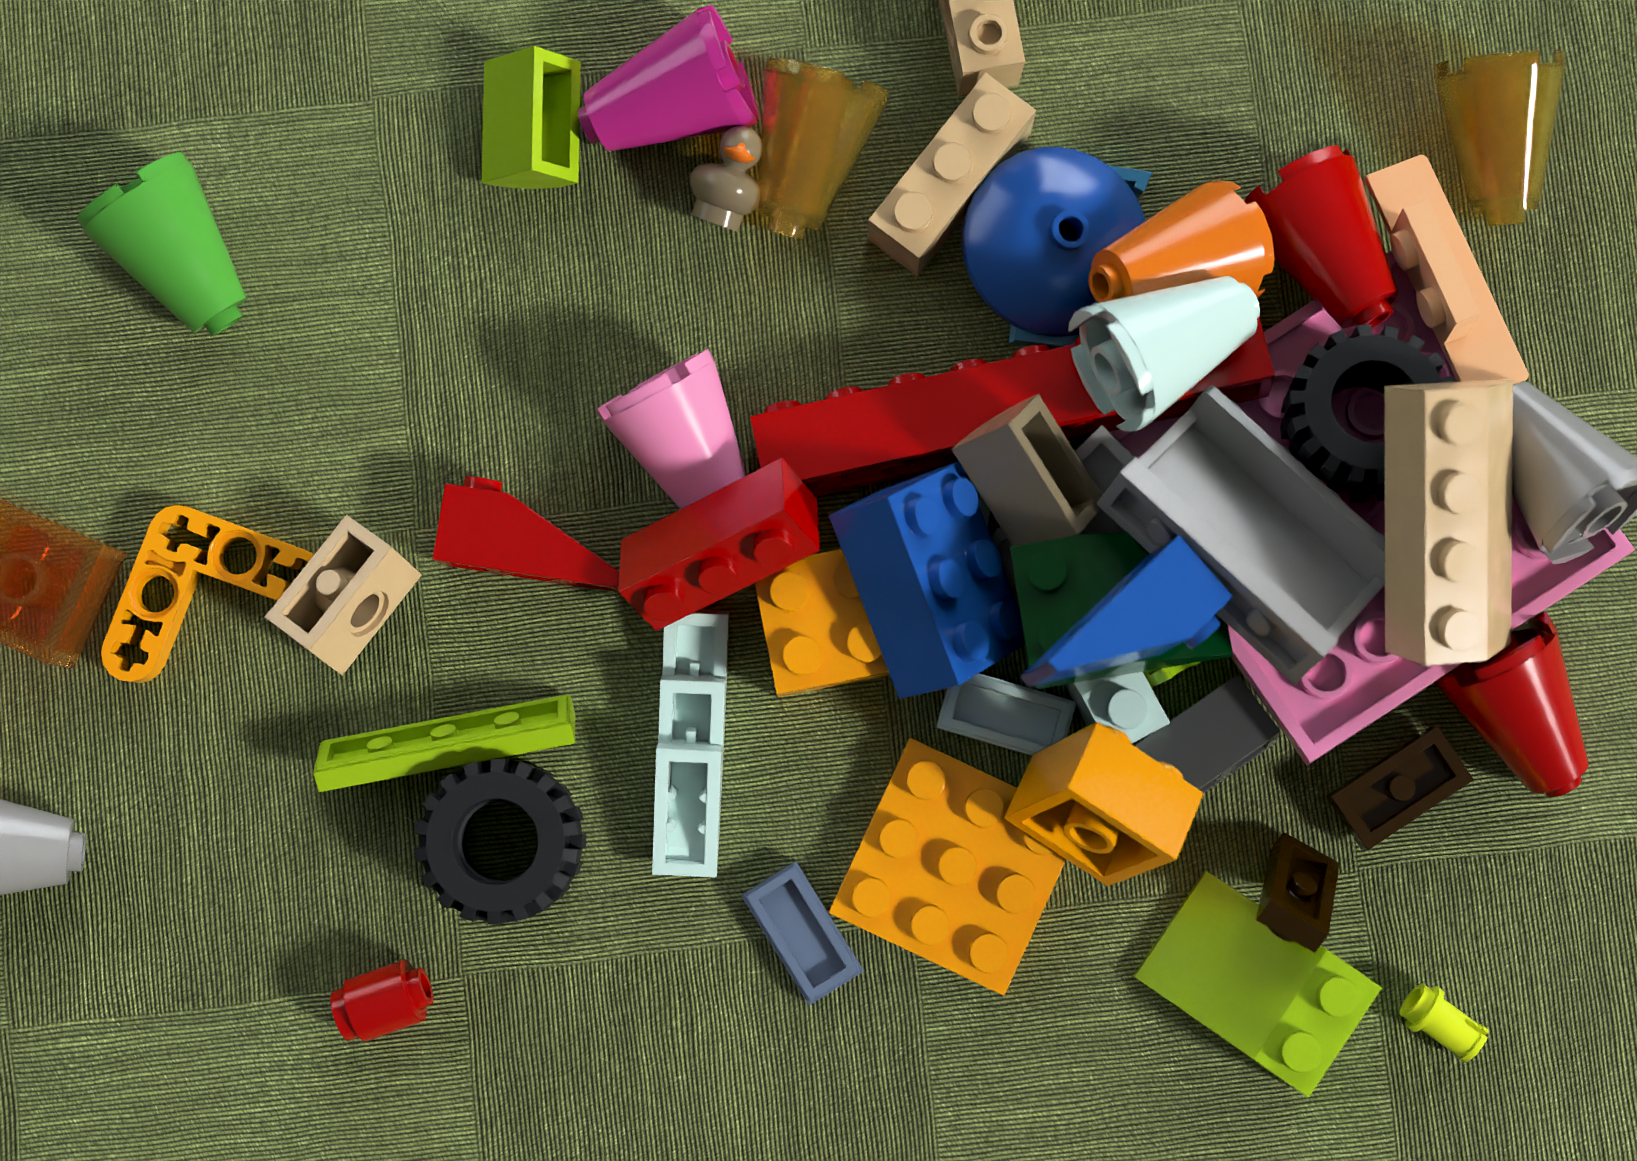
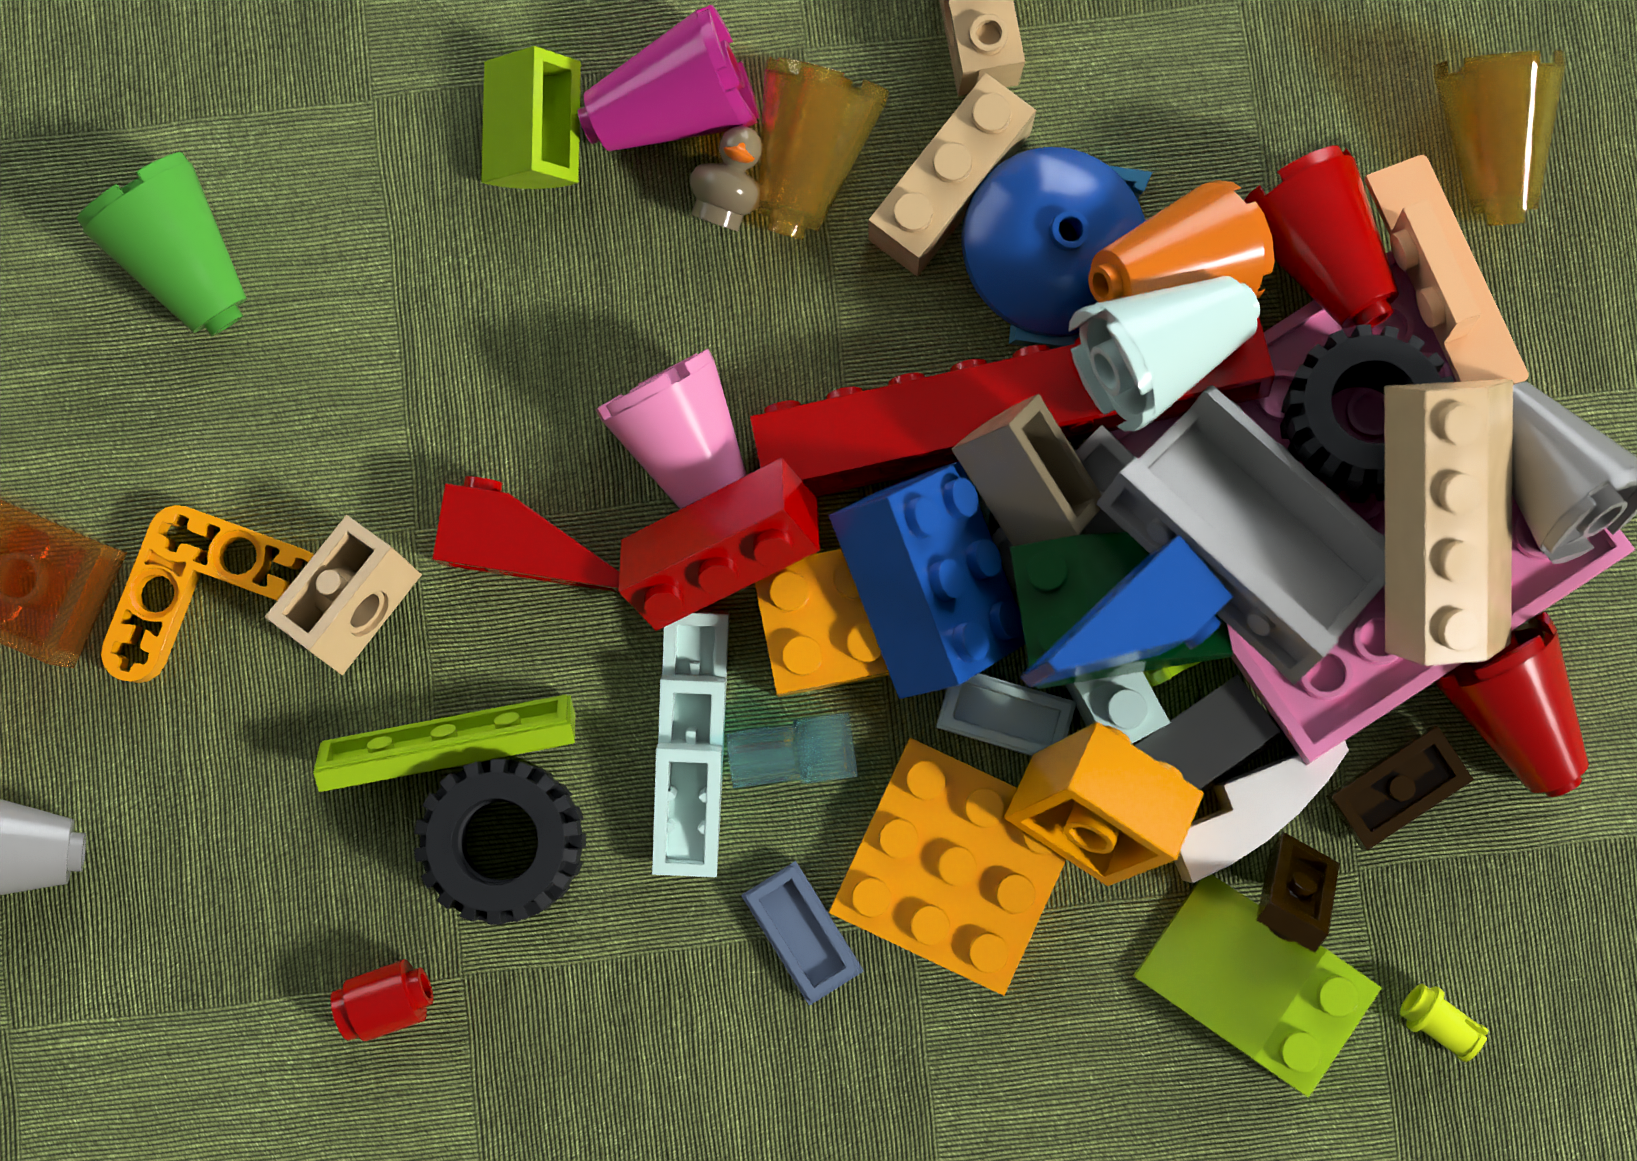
(806, 751): none -> clear light blue piece
(1253, 811): none -> white slope

